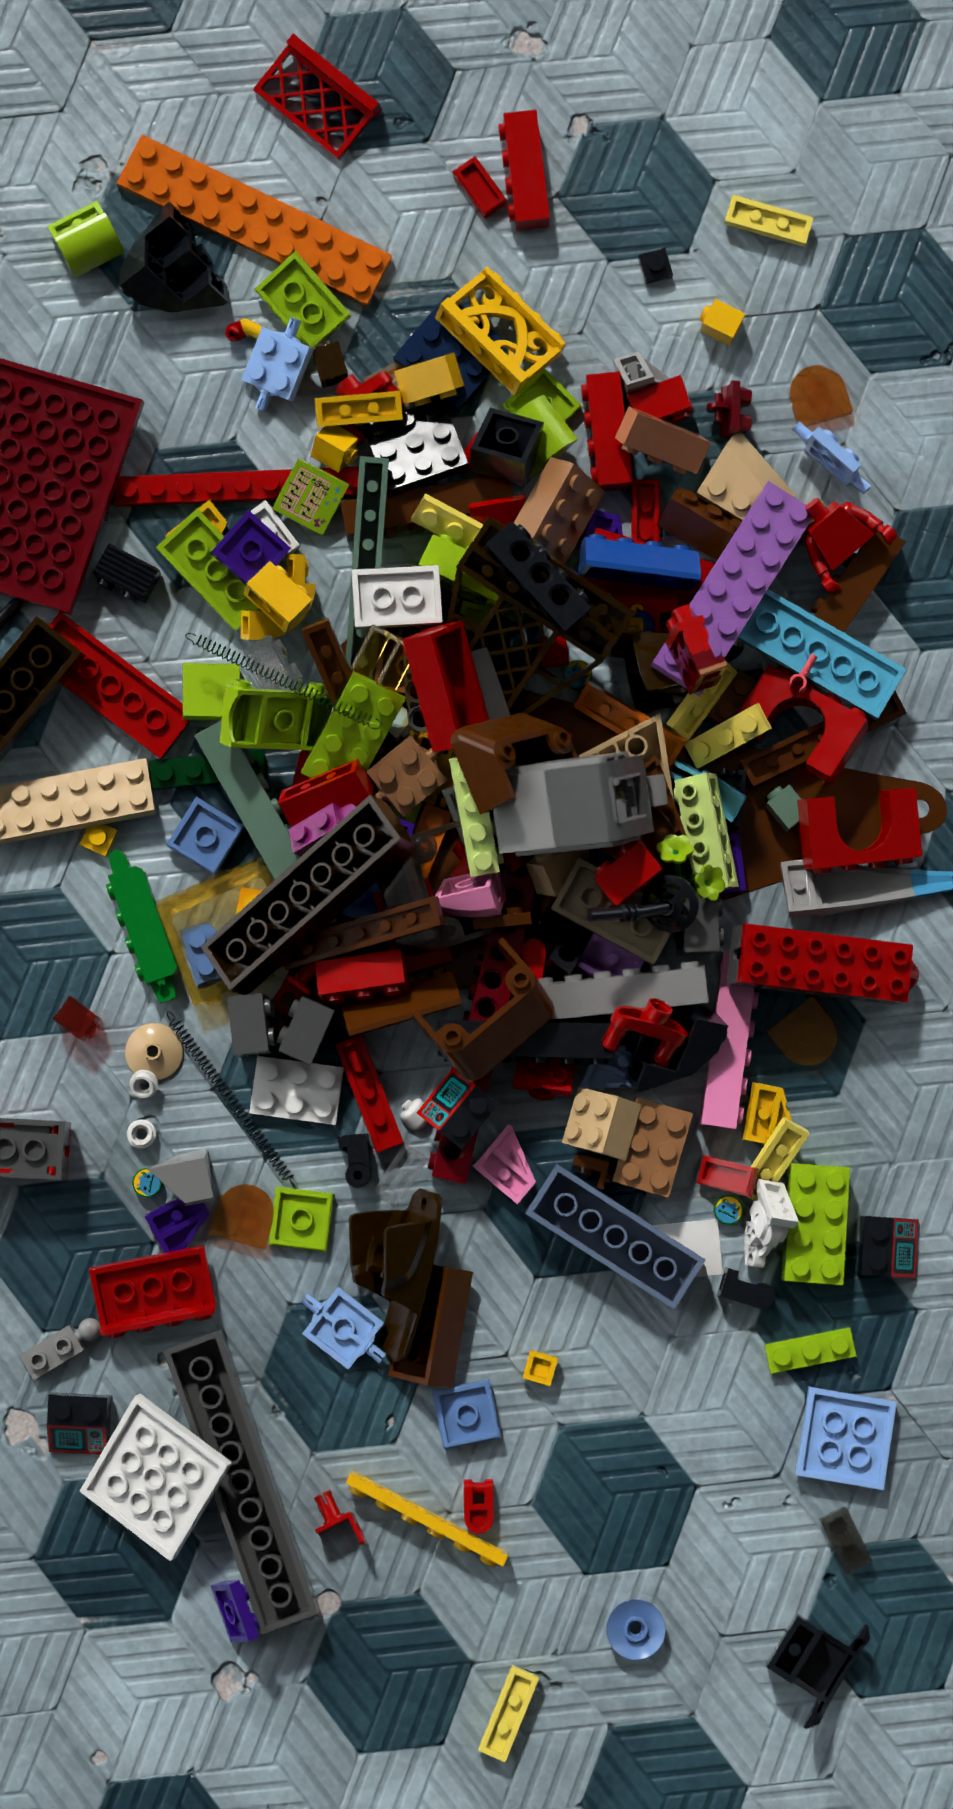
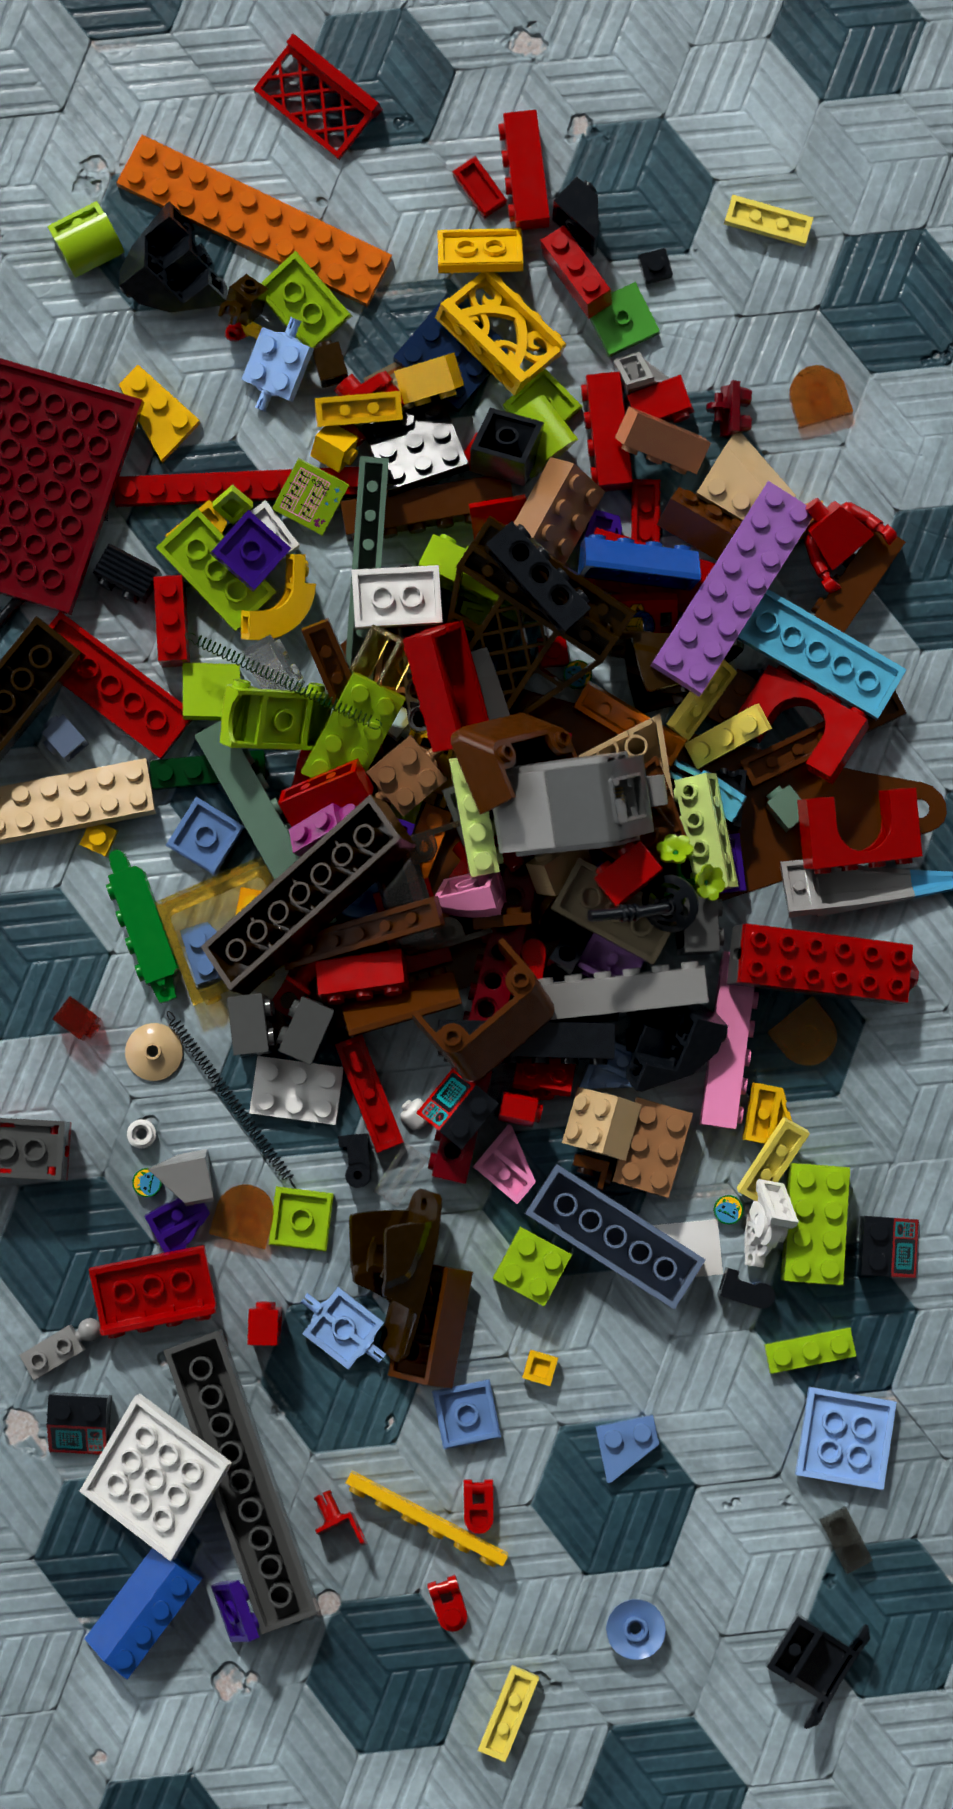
(63, 737): none -> sand blue brick
(140, 1090): white plate -> none
(142, 1611): none -> blue slope
(162, 416): none -> yellow wing
(171, 620): none -> red brick
(232, 504): none -> lime plate
(244, 301): none -> dark brown brick
(264, 1324): none -> red brick
(278, 596): yellow brick -> none
(446, 520): light yellow plate -> none
(452, 1613): none -> red plate
(480, 250): none -> yellow tile
(520, 1109): none -> red brick
(532, 1266): none -> lime brick
(576, 271): none -> red brick
(578, 211): none -> black slope
(624, 321): none -> bright green plate
(625, 1443): none -> medium blue wing
(650, 1021): red connector -> none
(692, 651): hips -> none
(721, 321): yellow brick -> none
(727, 1176): red tile -> none
(803, 674): coral hand -> none
(839, 462): light blue plate -> none

